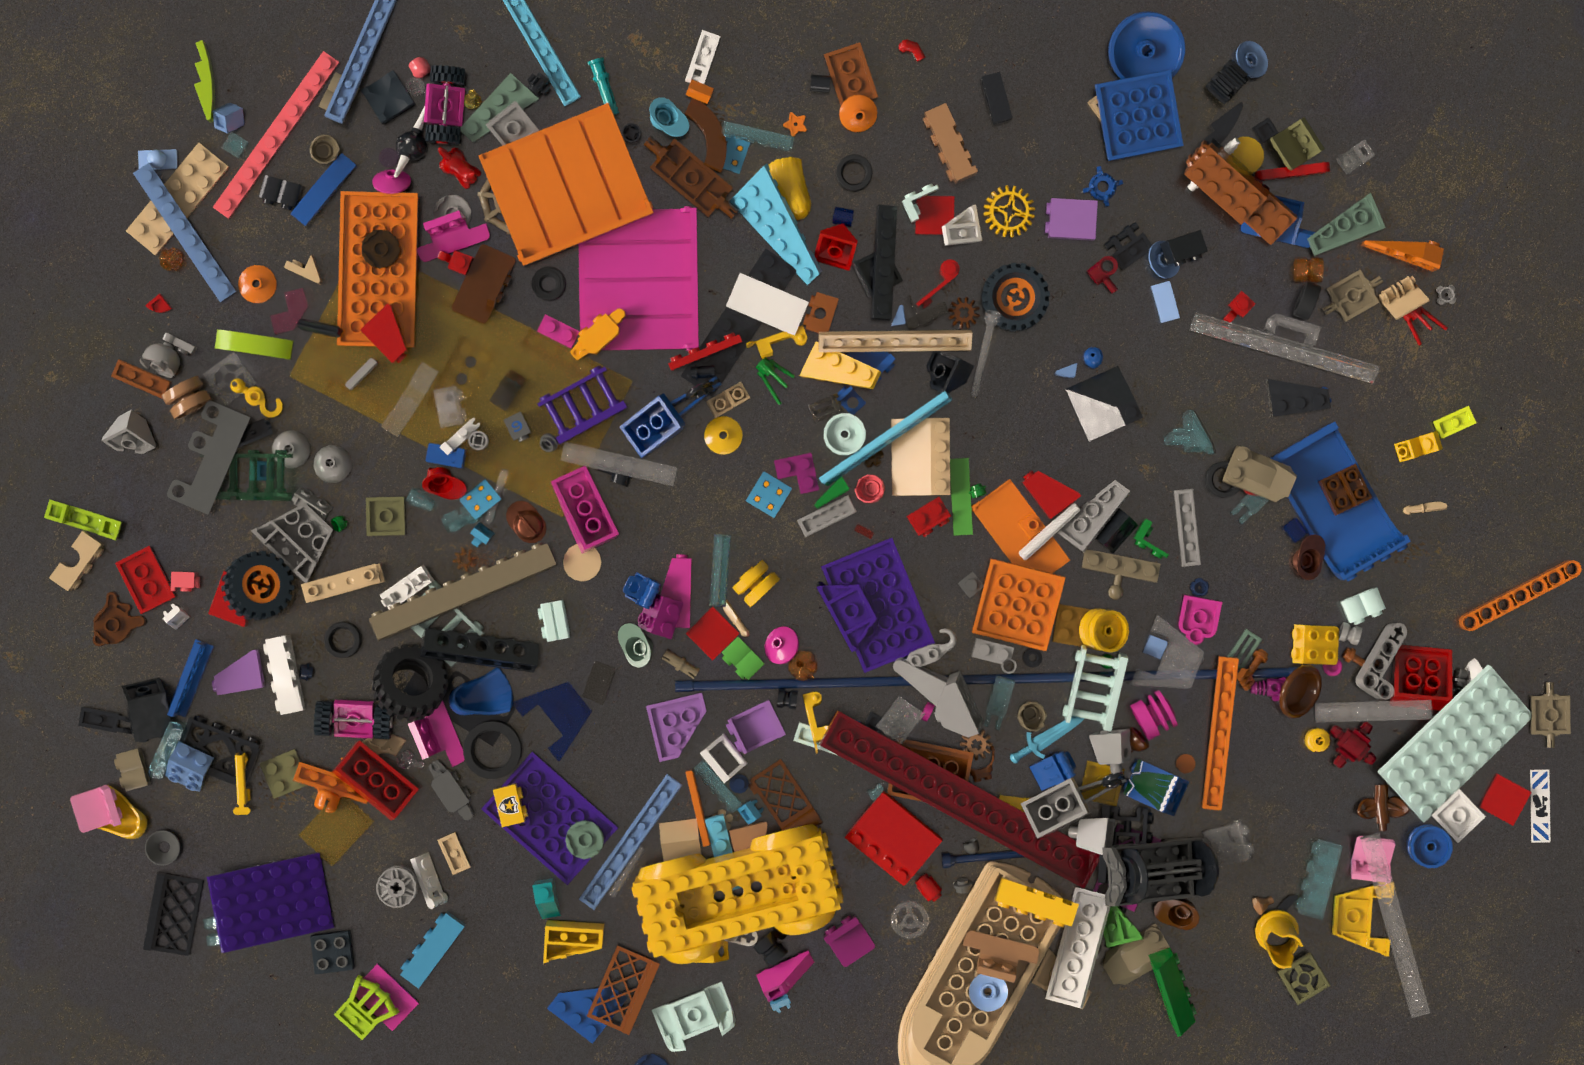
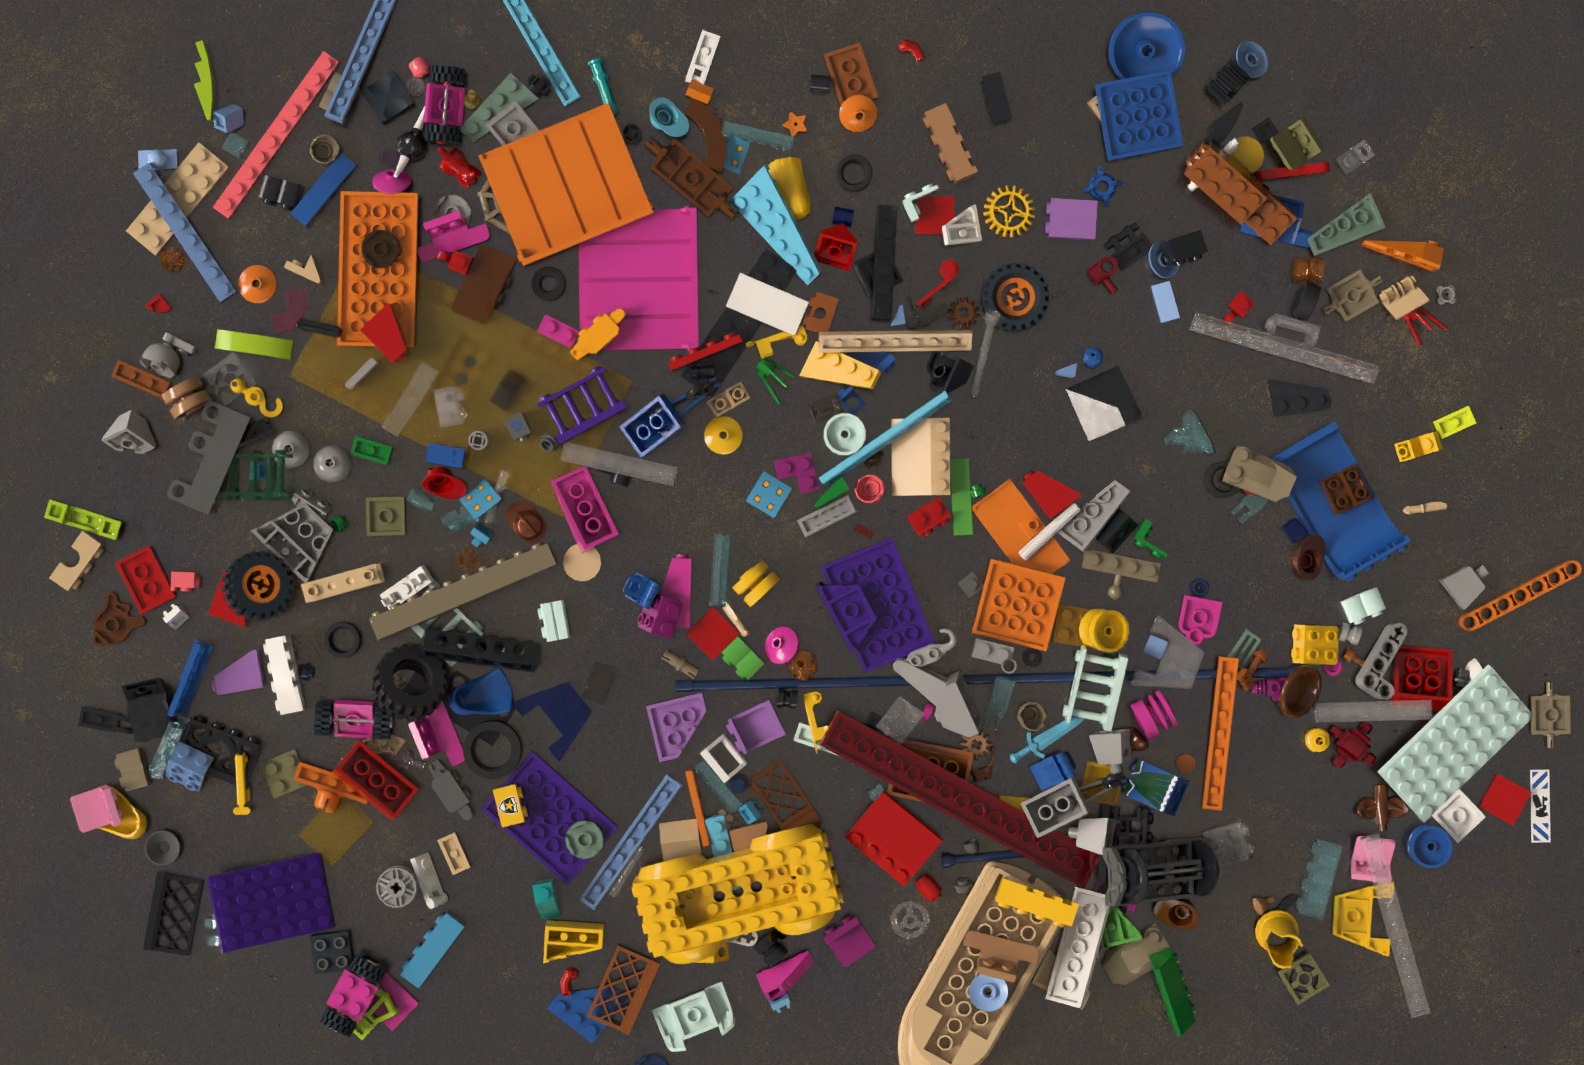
(352, 996): none -> plate
(371, 450): none -> green plate
(460, 437): white piece -> none
(565, 981): none -> red arm
(635, 645): sand green piece -> none
(1187, 527): light grey tile -> none
(1465, 585): none -> light grey torso

